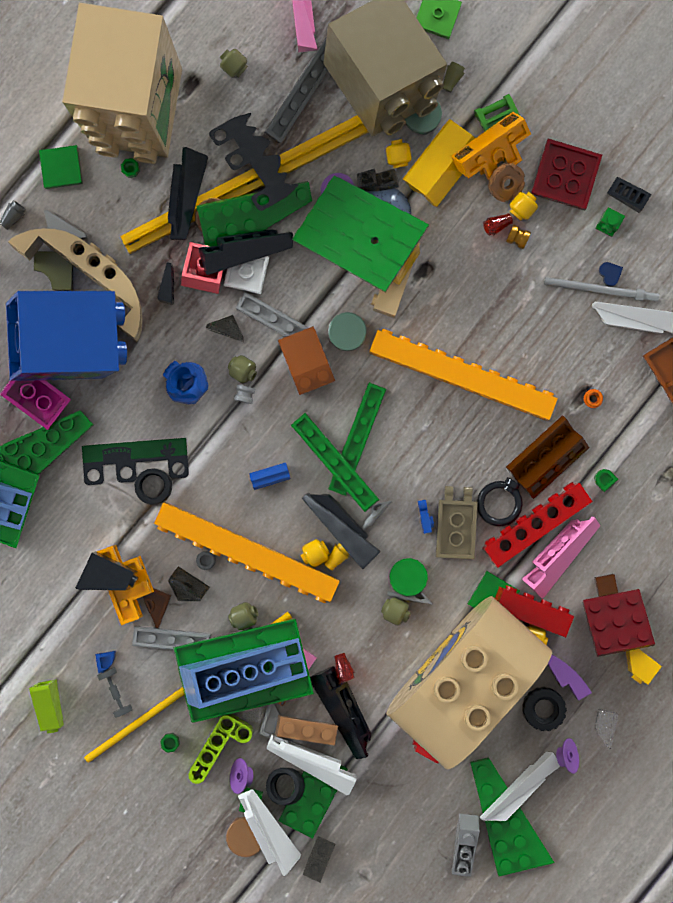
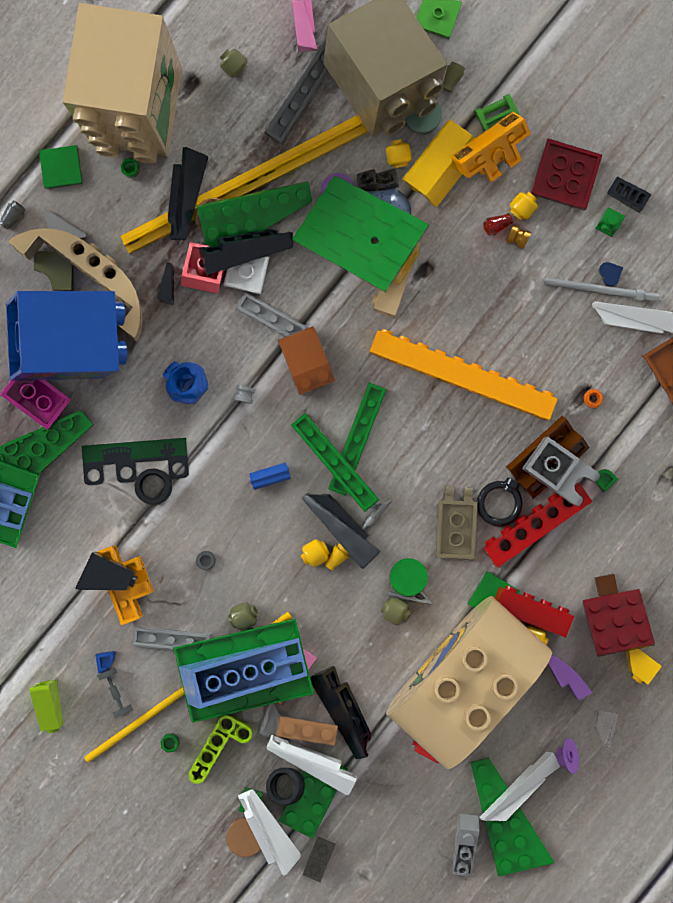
(157, 604): reddish brown tile -> none
(187, 586): clear smoke slope -> none
(226, 327): clear smoke slope -> none
(240, 776): medium lavender piece -> none
(242, 369): olive head -> none
(247, 552): light orange brick -> none
(252, 152): black piece -> none
(343, 668): clear red cone -> none
(347, 331): sand green tile -> none
(426, 521): blue plate -> none
(498, 178): medium nougat tile -> none
(555, 719): black tyre -> none
(559, 555): bright pink wedge -> none
(564, 473): none -> light grey brick

